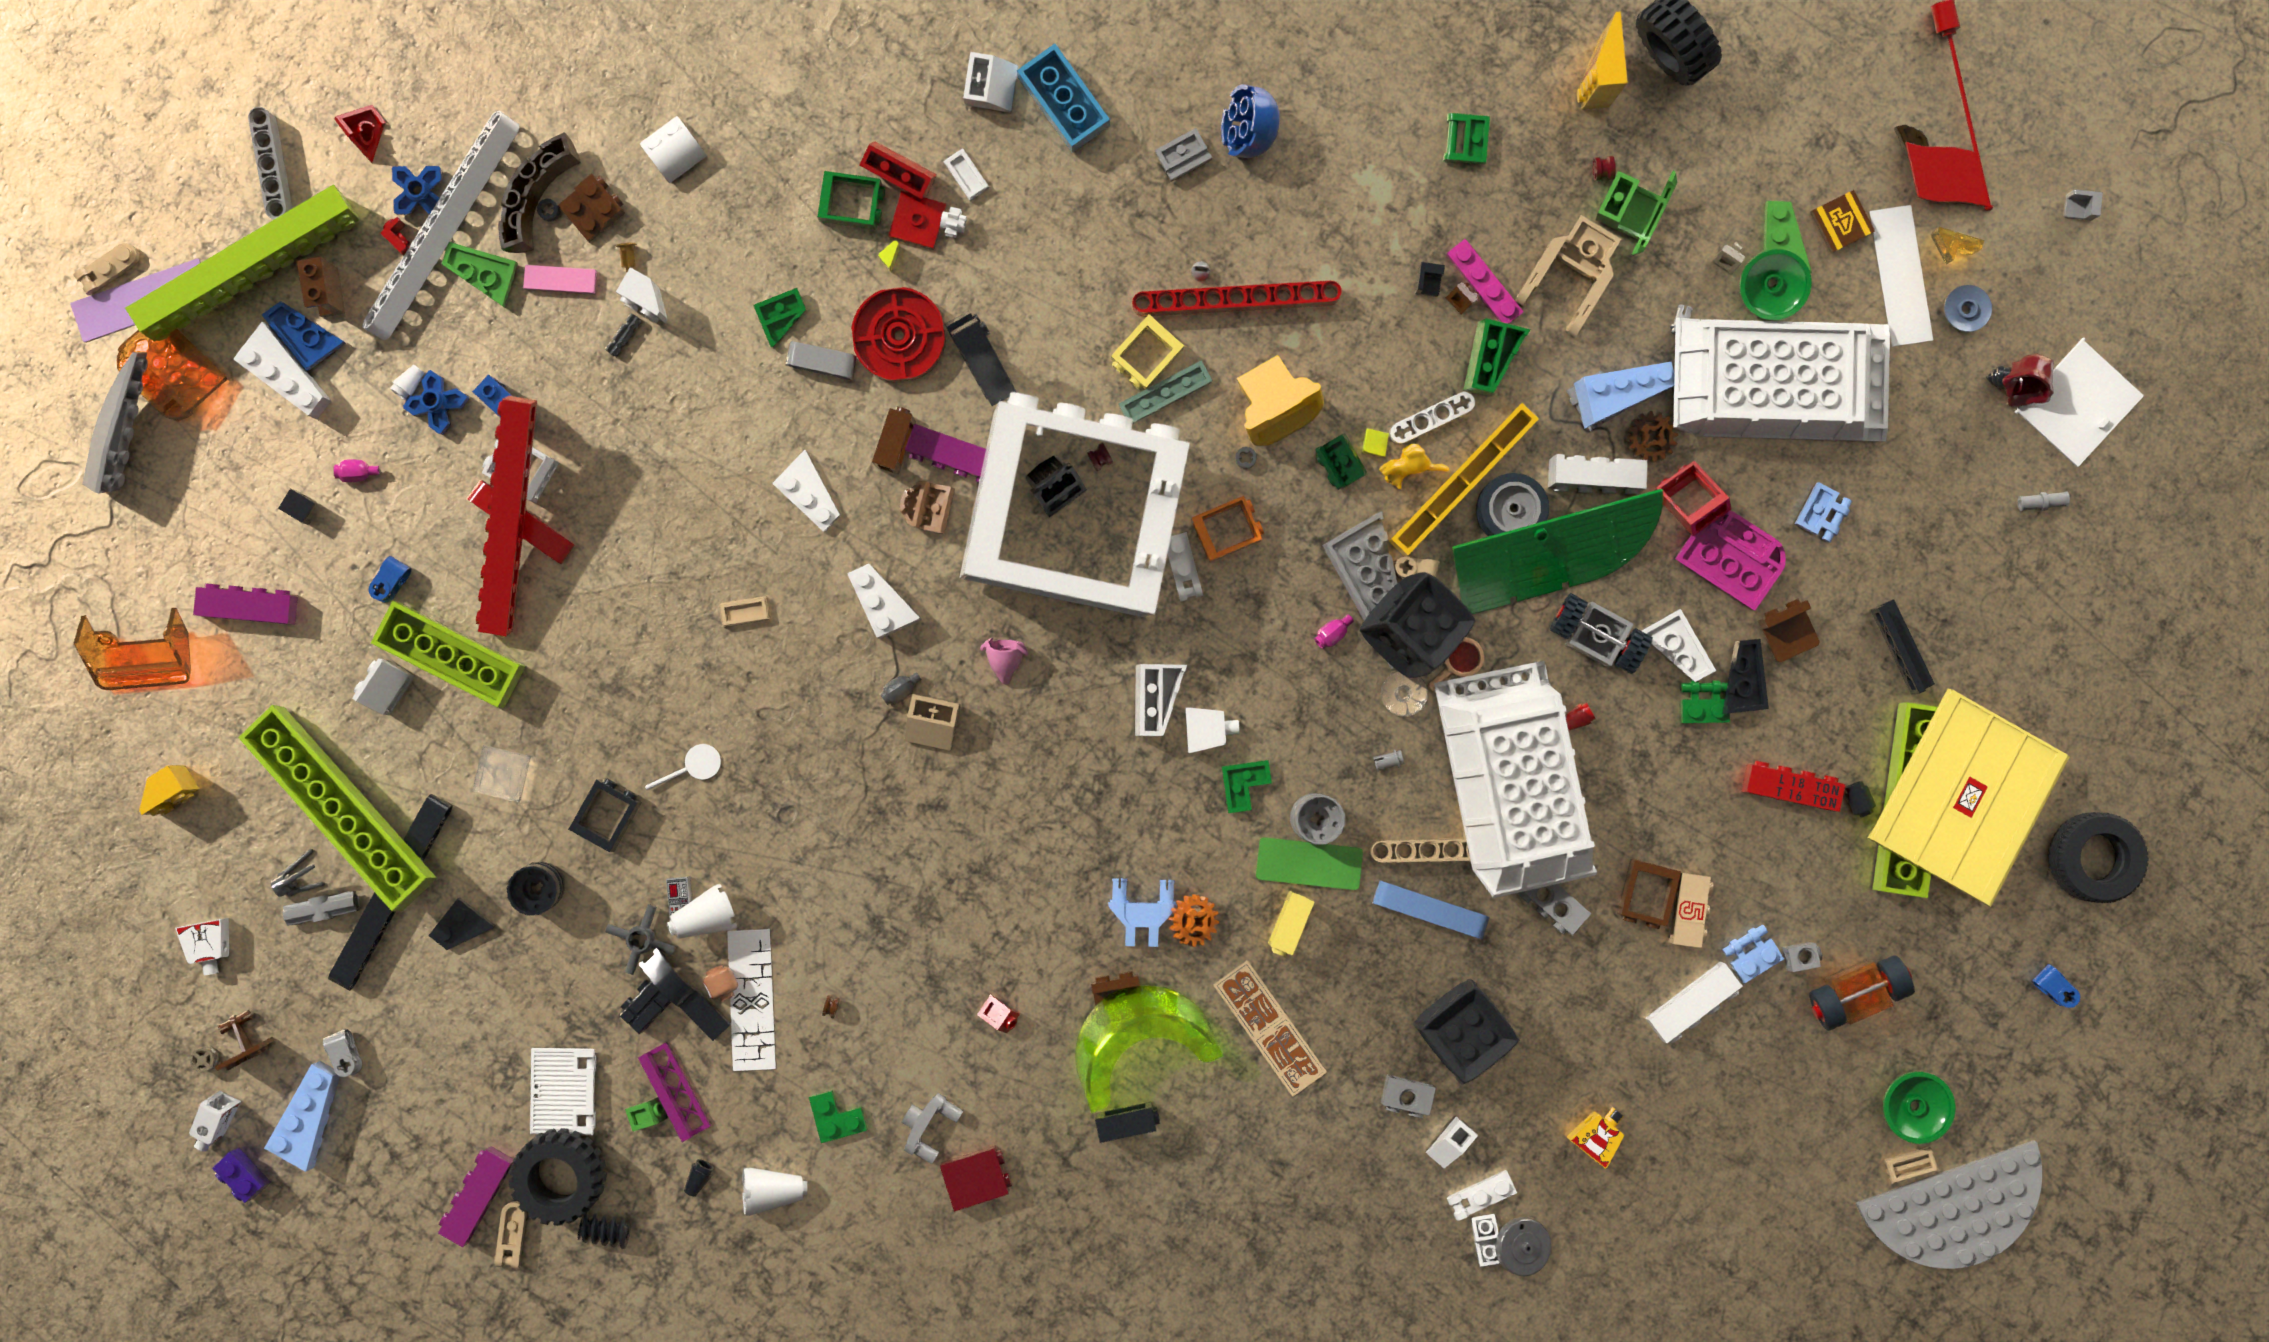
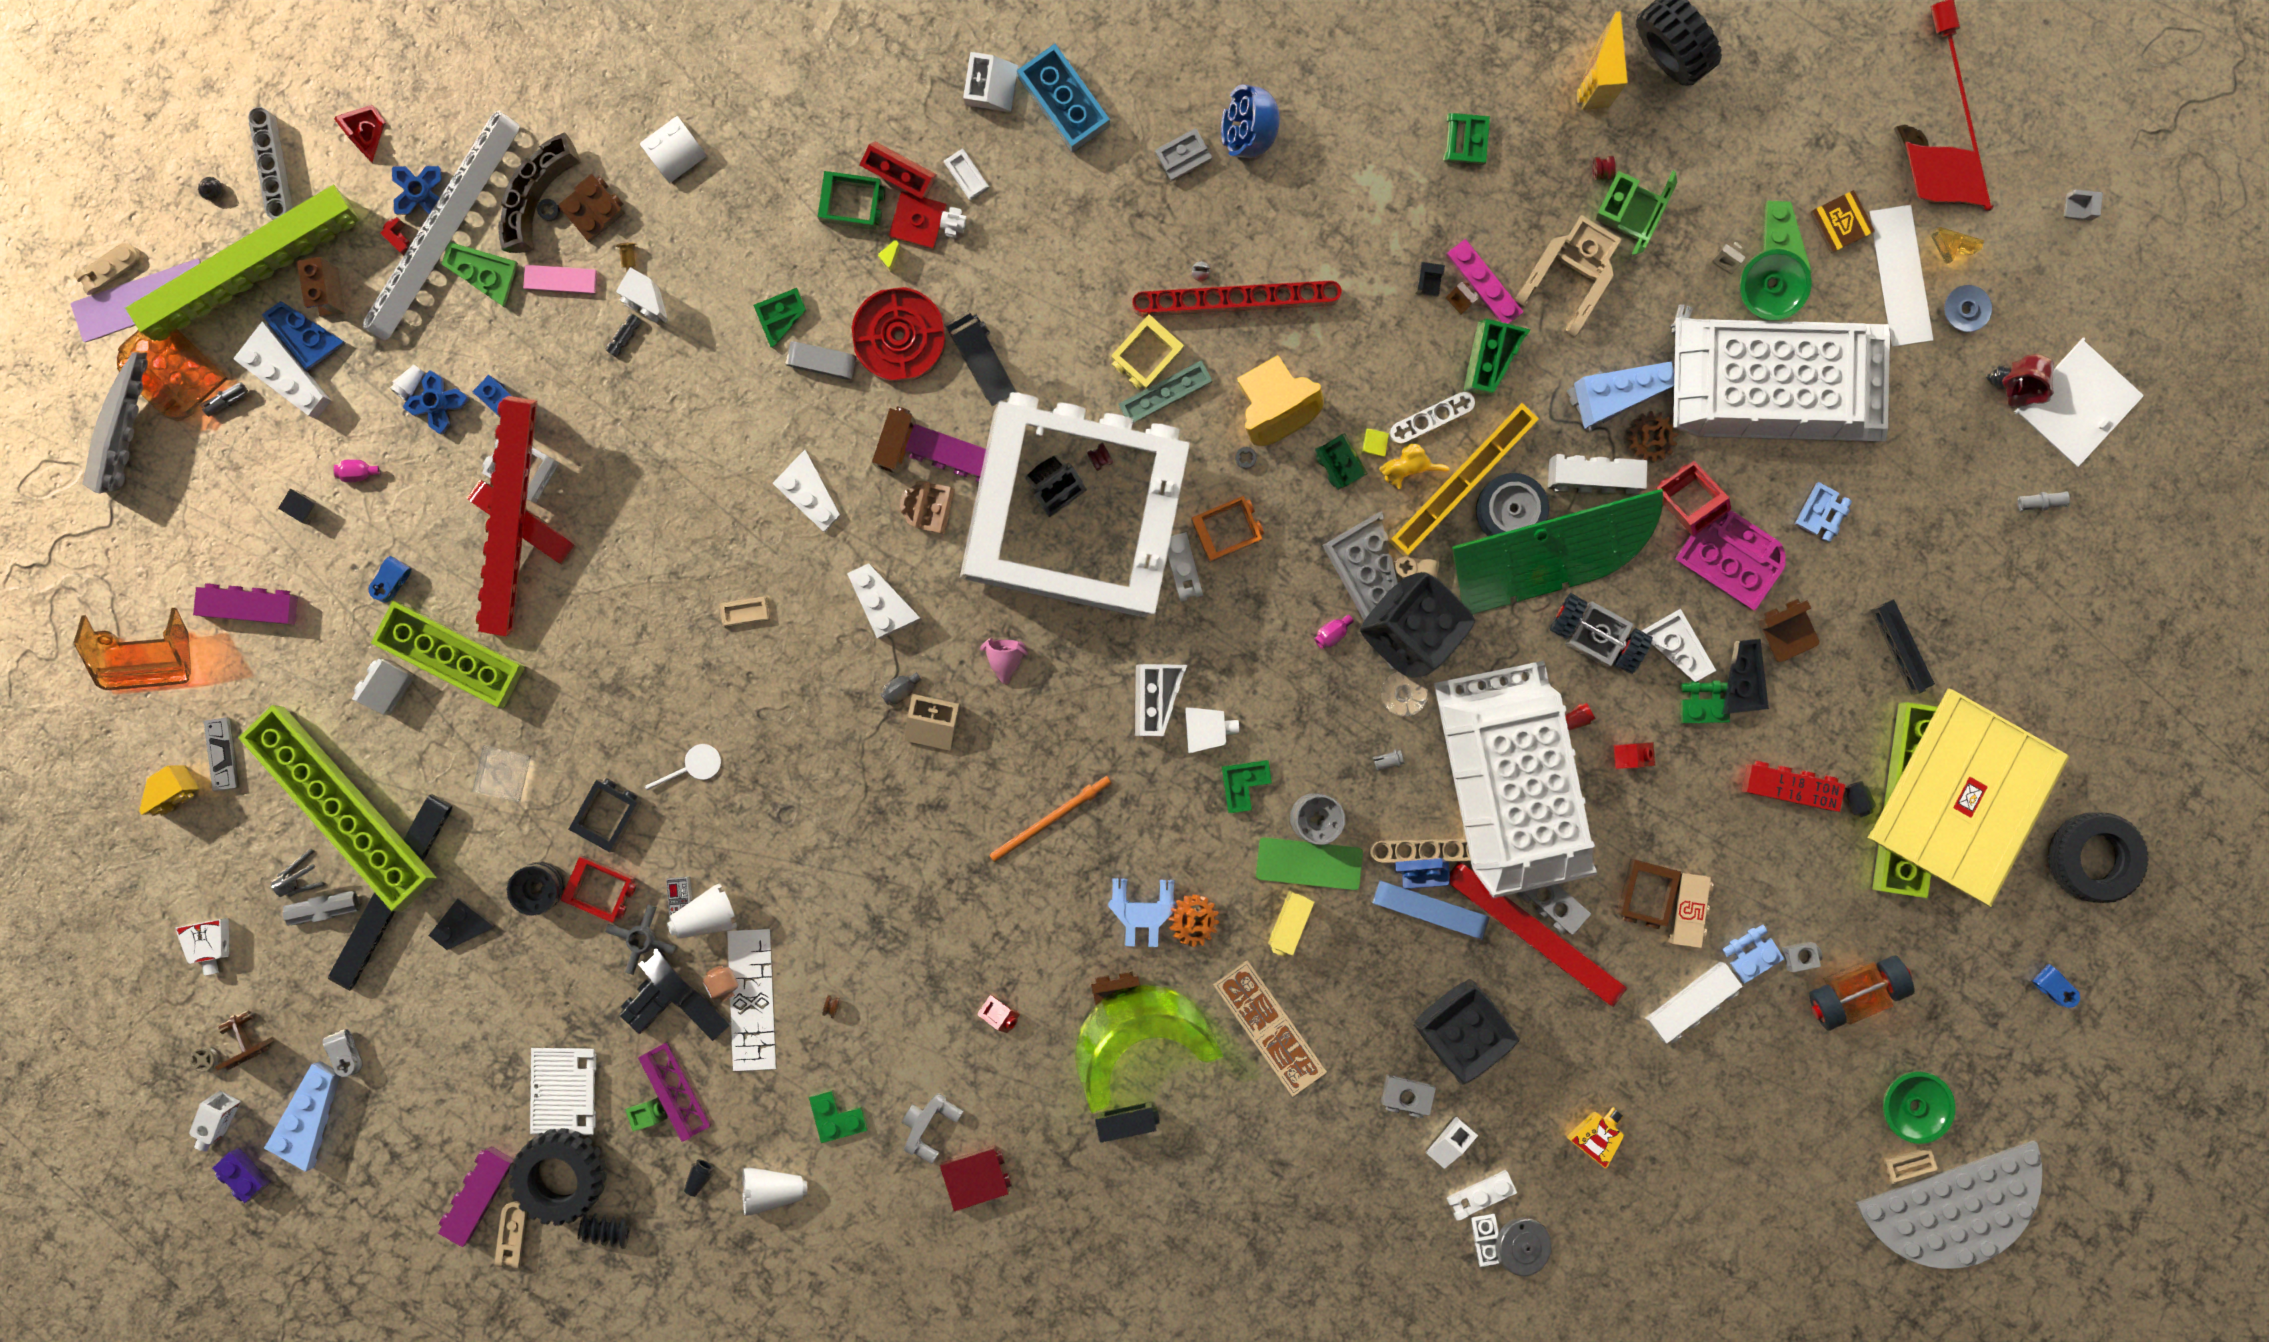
(210, 188): none -> black plate
(221, 754): none -> light grey tile
(224, 399): none -> dark grey axle
(577, 878): none -> red window
(1089, 792): none -> orange bar
(1424, 873): none -> blue bracket
(1463, 662): piece -> none
(1538, 936): none -> red beam
(1634, 755): none -> red brick

